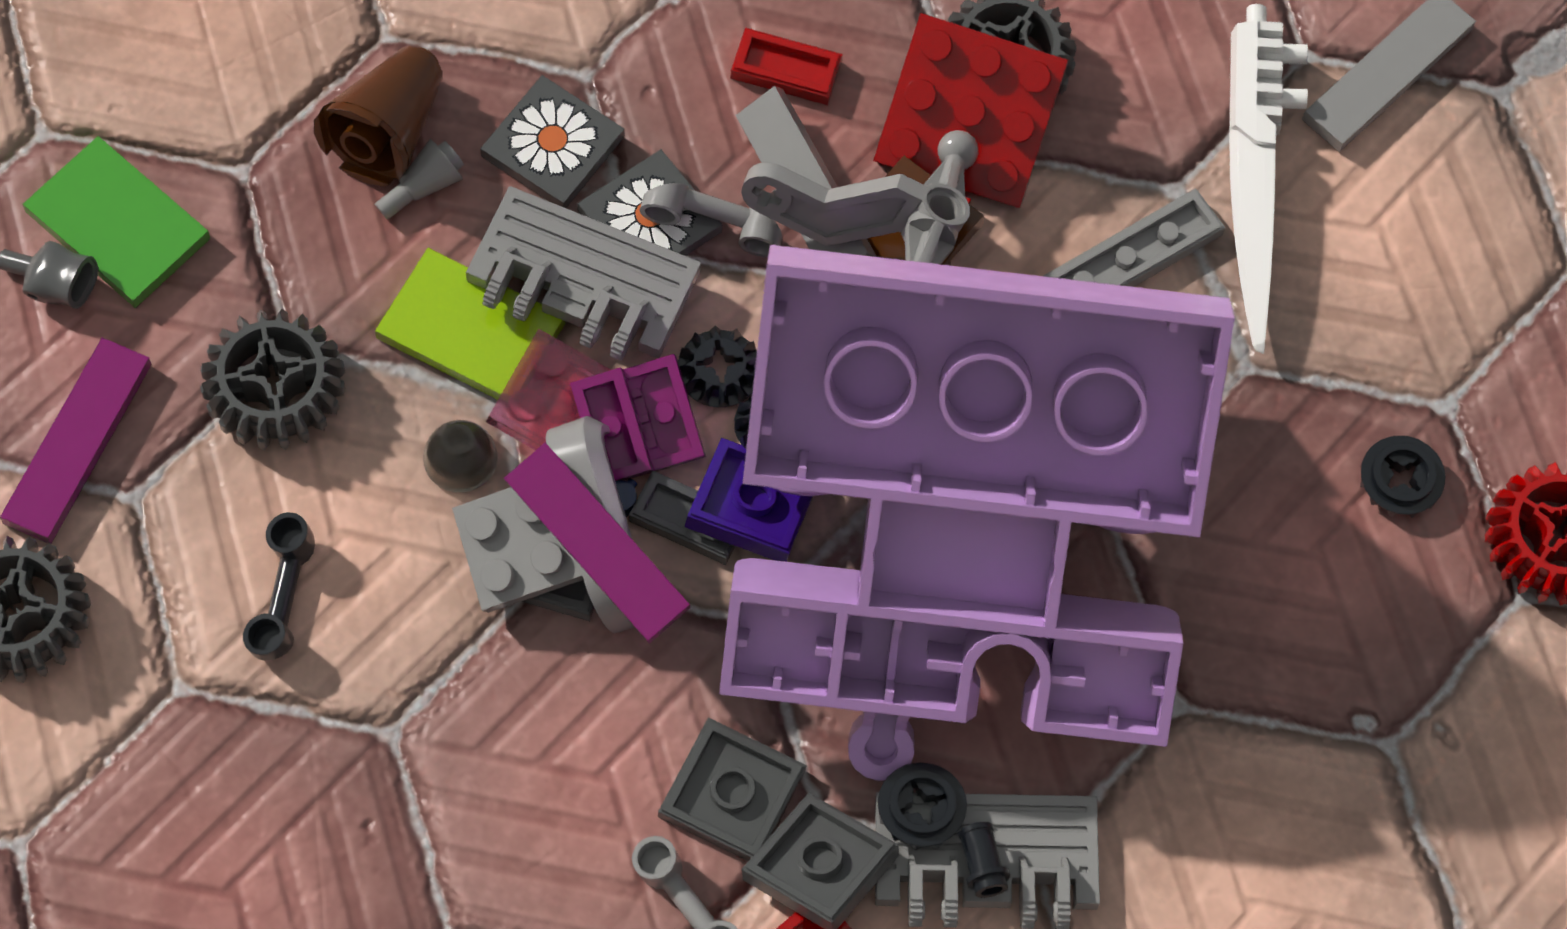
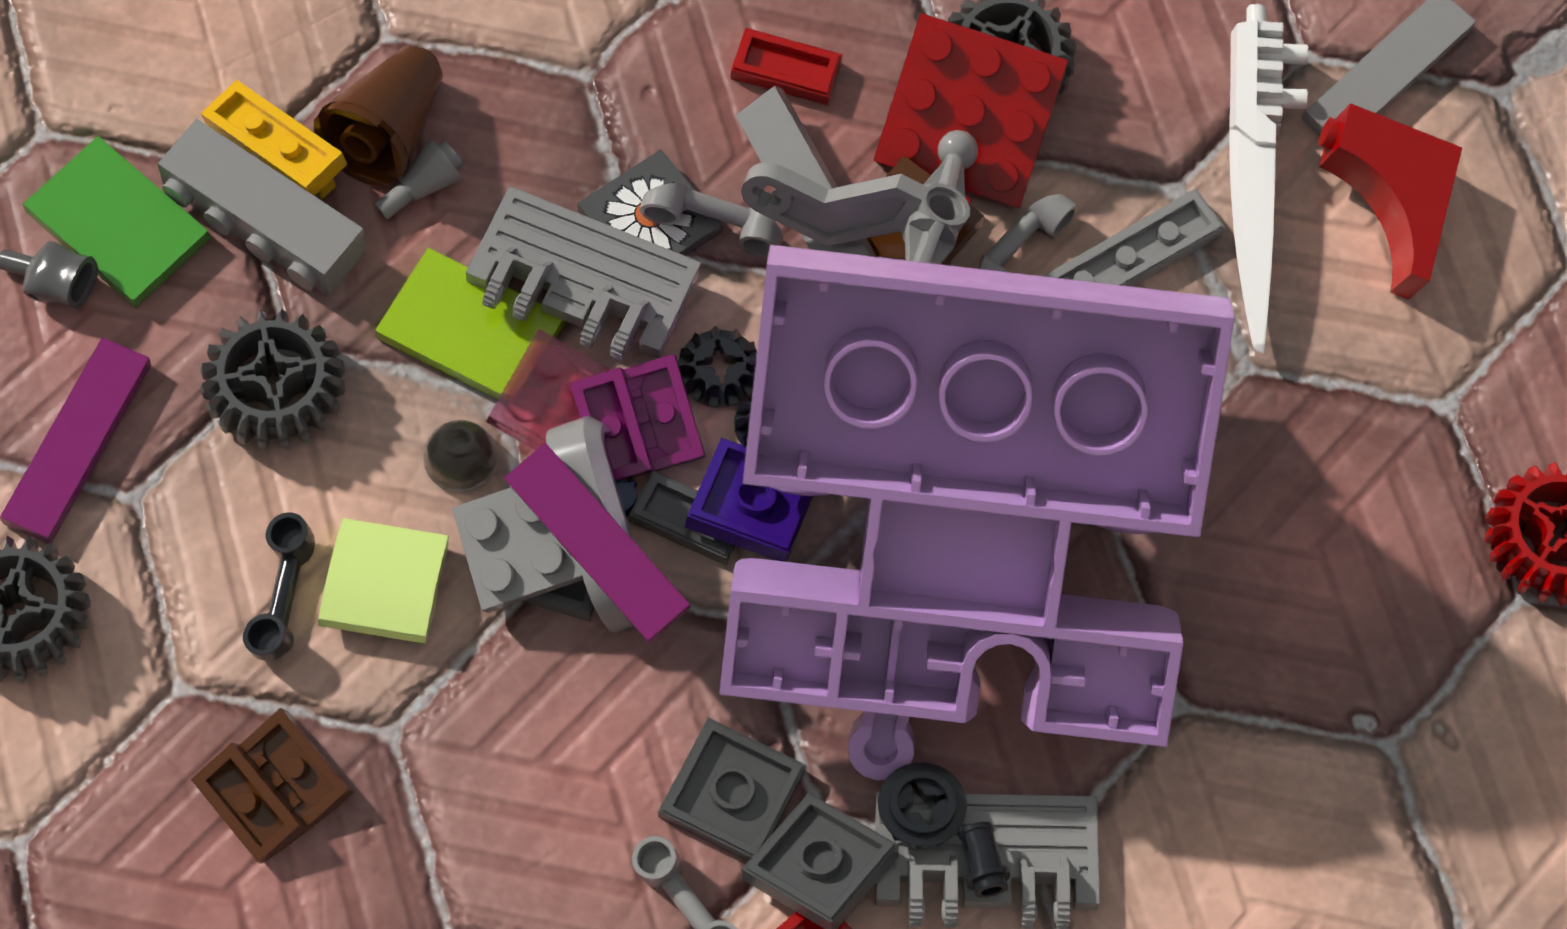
(261, 208): none -> light grey brick
(272, 786): none -> reddish brown slope
(275, 138): none -> yellow hinge
(383, 580): none -> yellowish green slope
(552, 142): tile -> none
(1048, 214): none -> light grey bar
(1402, 454): black gear -> none
(1404, 181): none -> red arch

